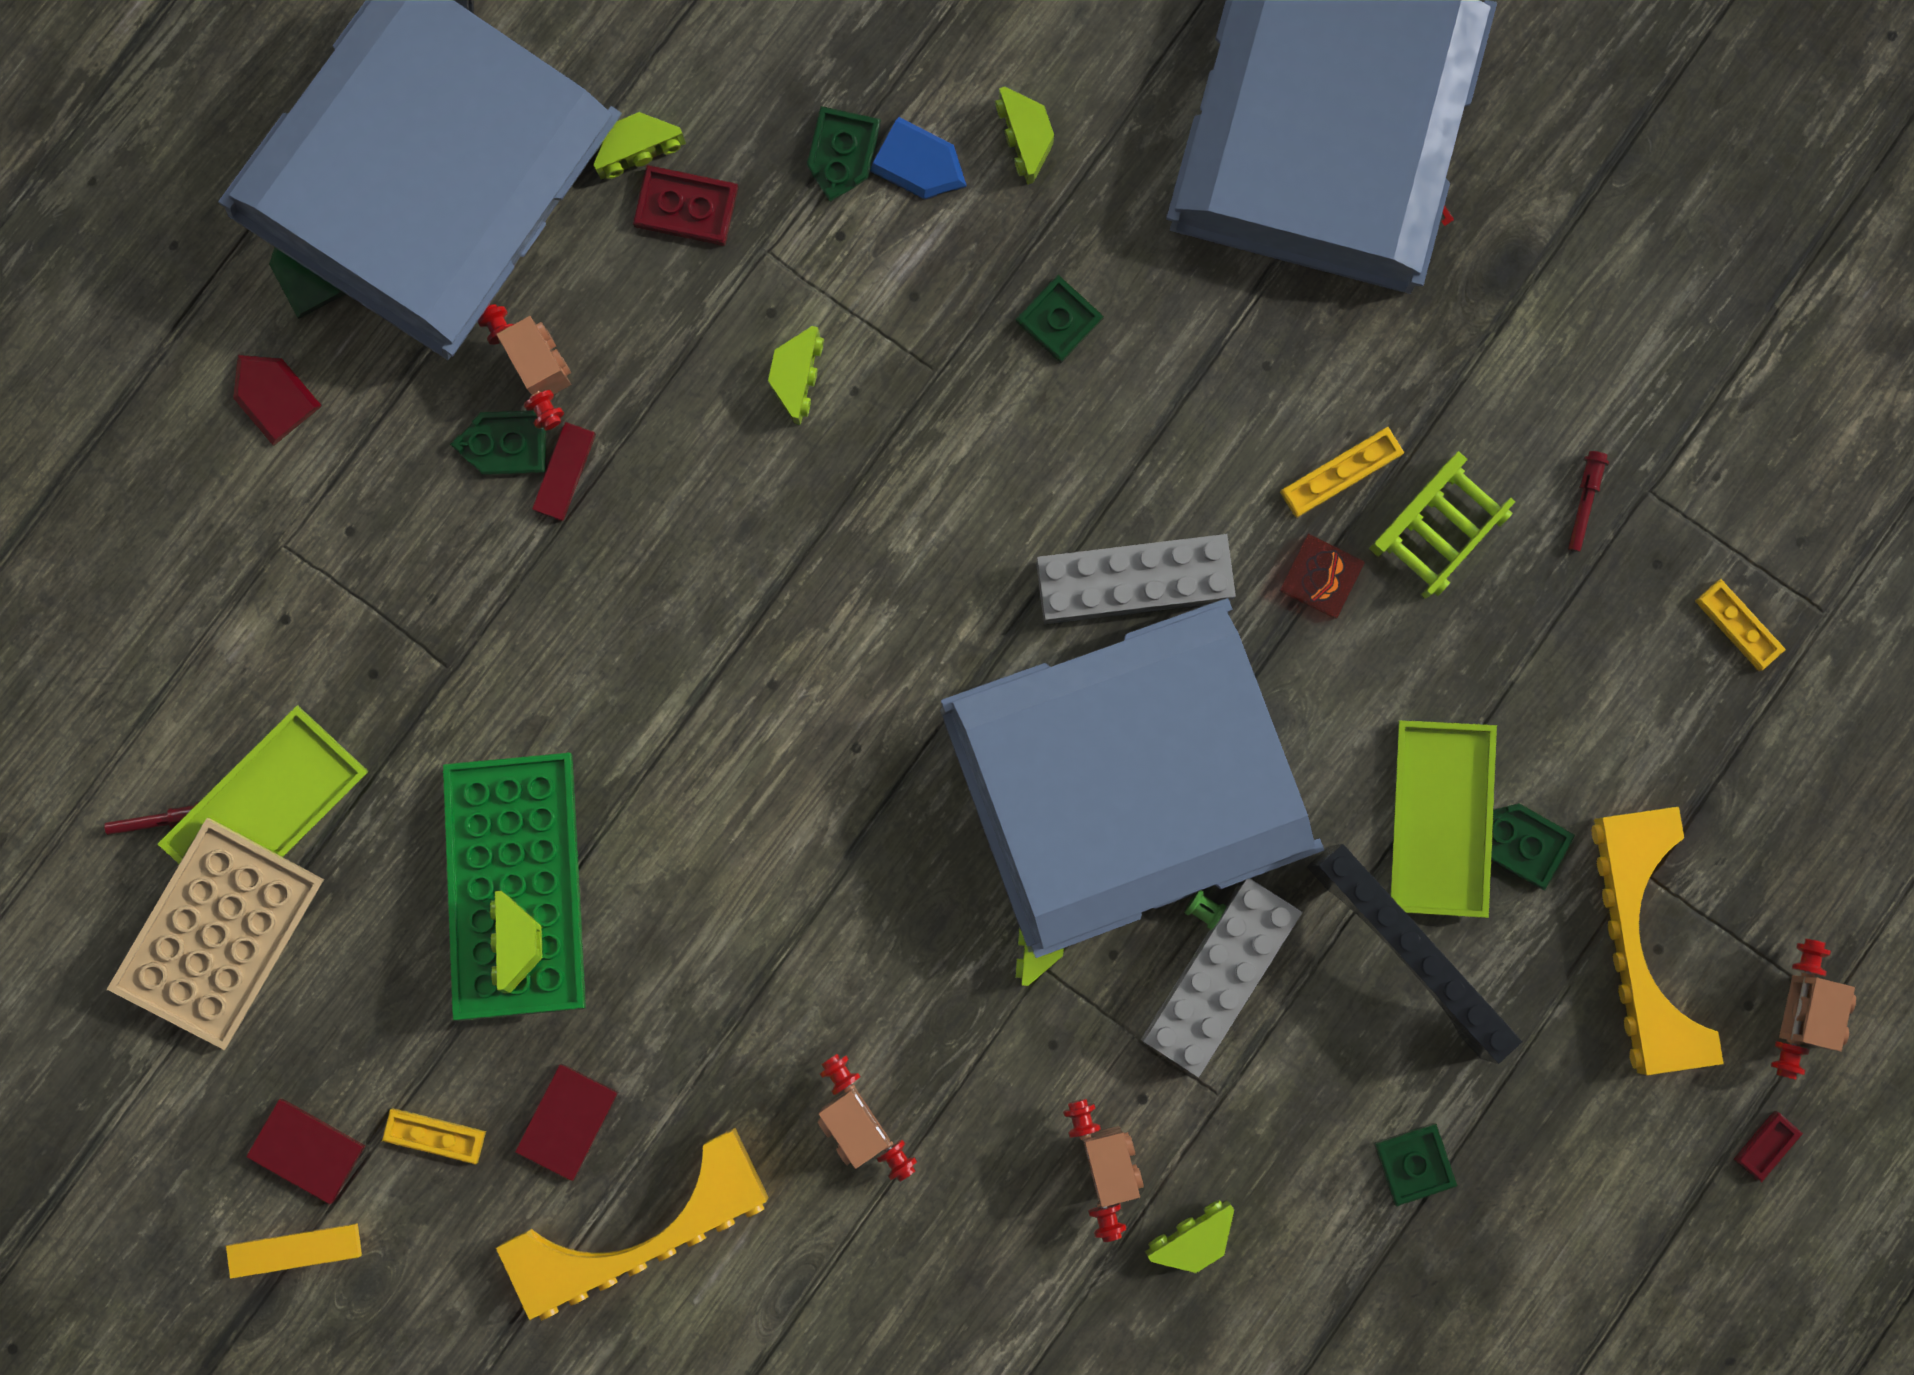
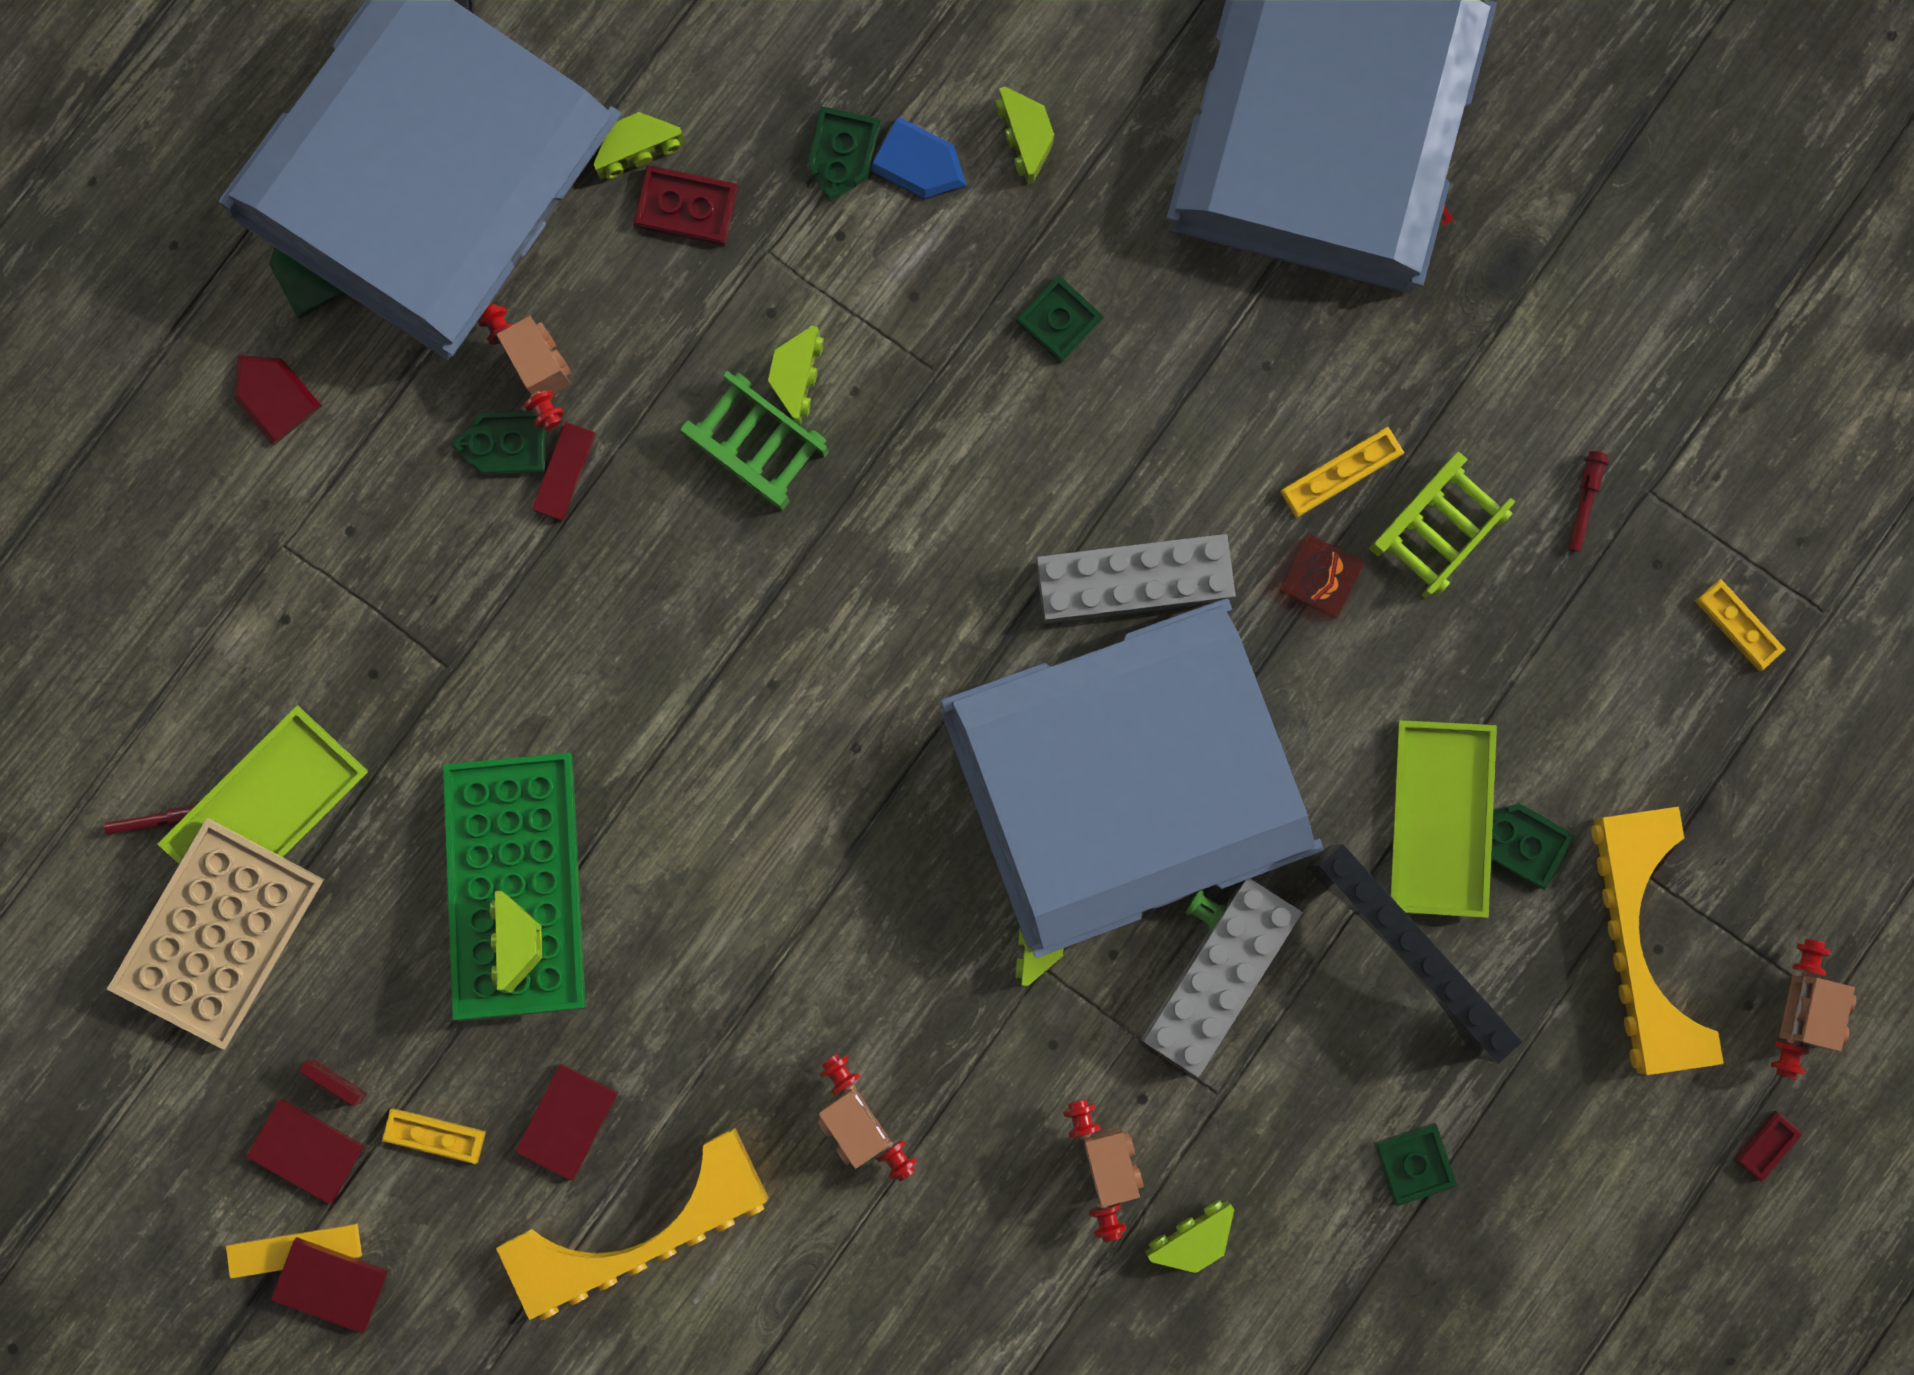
(329, 1285): none -> dark red tile
(333, 1082): none -> dark red tile
(751, 470): none -> bright green fence

